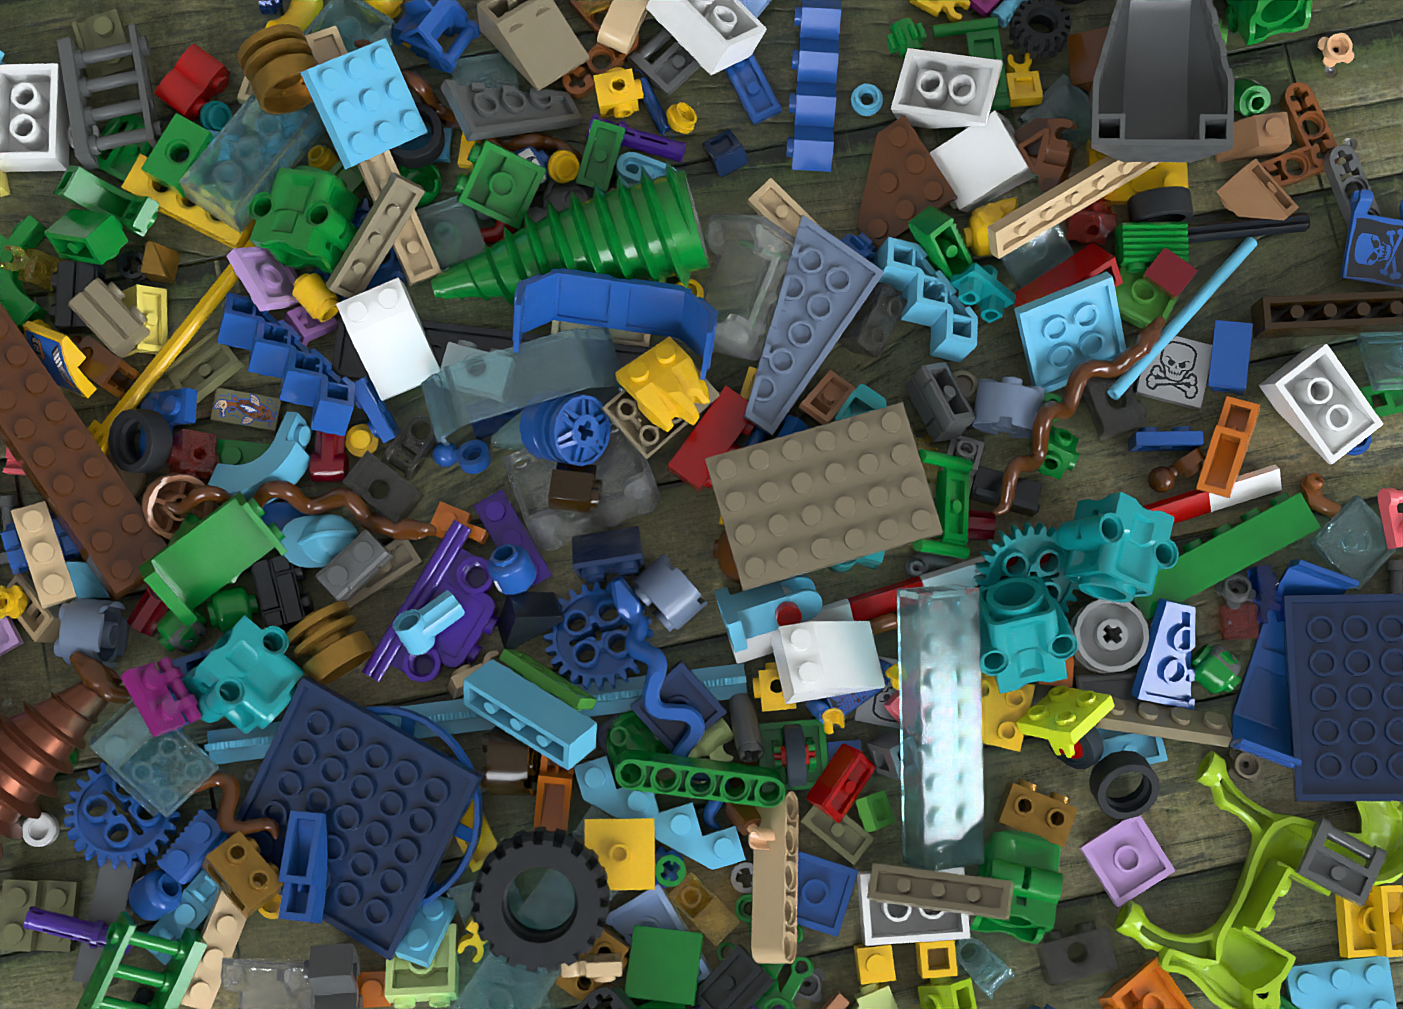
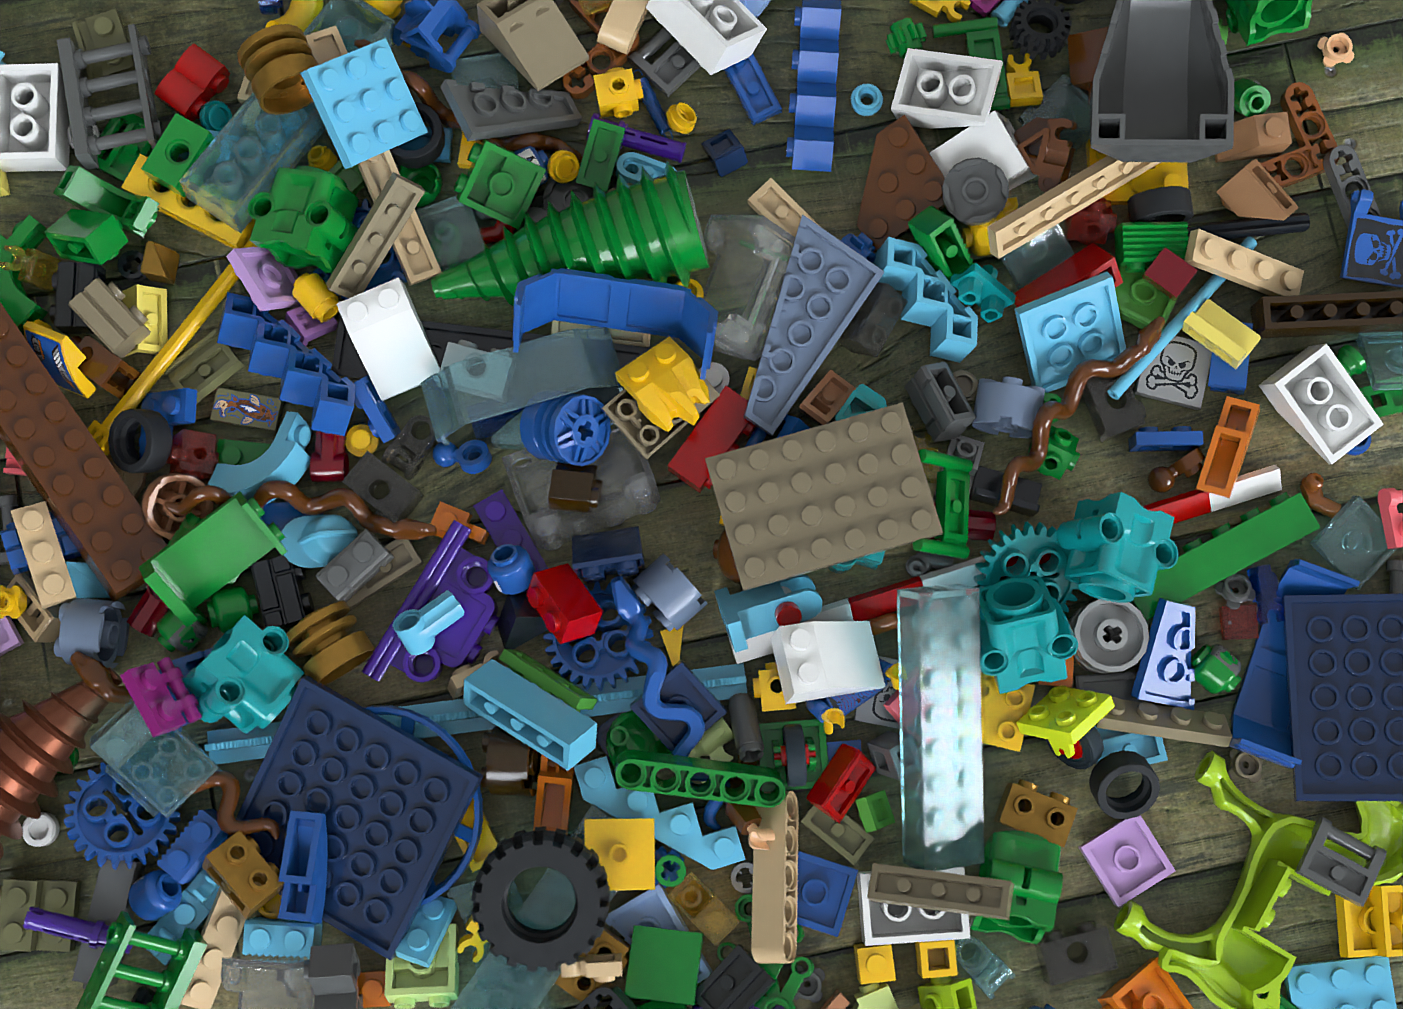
(280, 937): none -> medium azure brick
(564, 603): none -> red brick
(673, 643): none -> yellow piece
(717, 376): none -> white plate
(975, 191): none -> dark grey tile
(1221, 333): none -> light yellow panel
(1242, 265): none -> tan plate
(1351, 360): none -> green wheel

